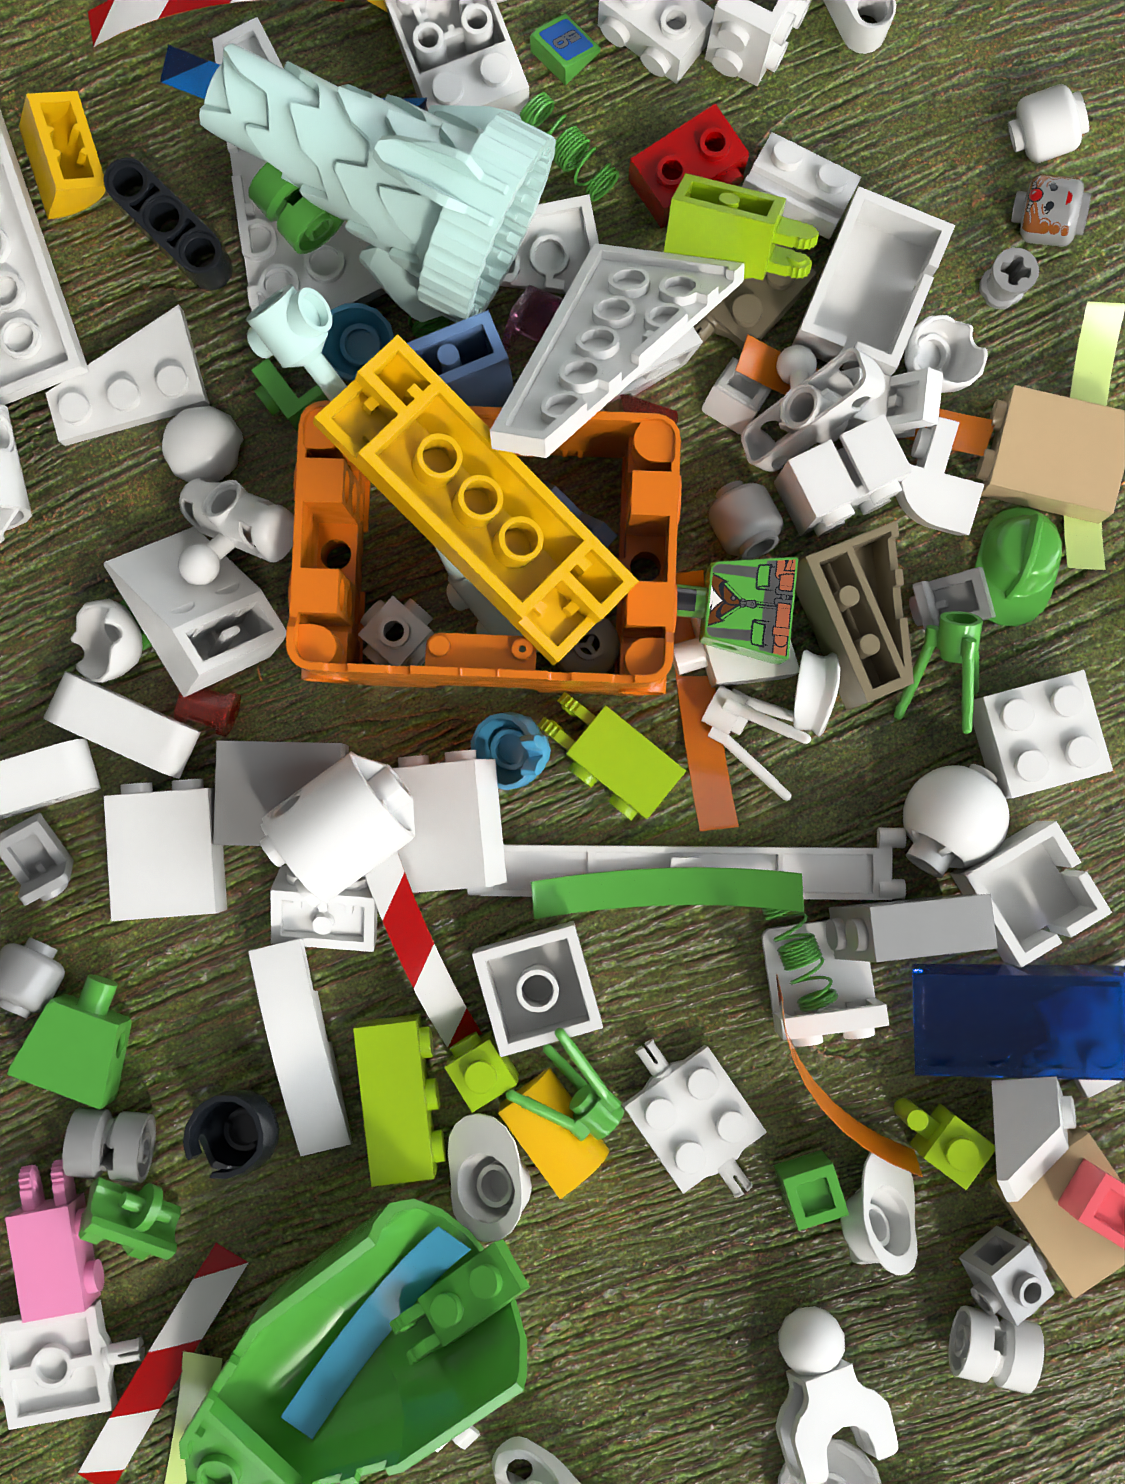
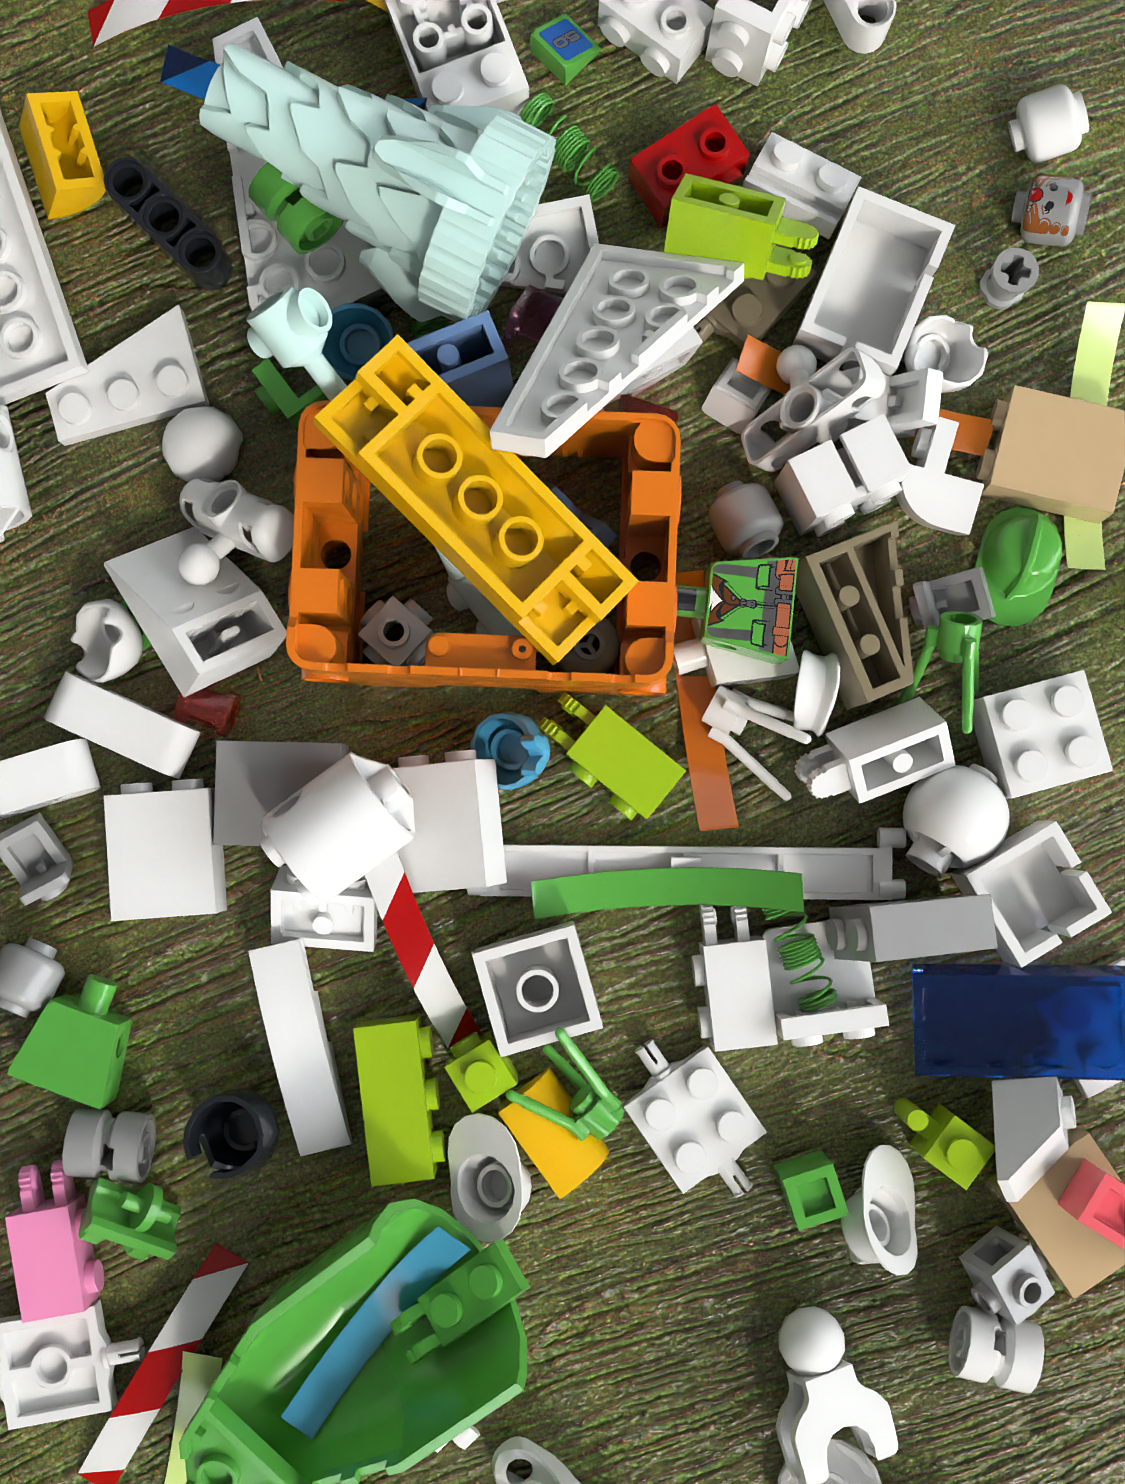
(735, 985): none -> white hinge
(870, 1140): orange sticker -> none
(879, 753): none -> white hinge

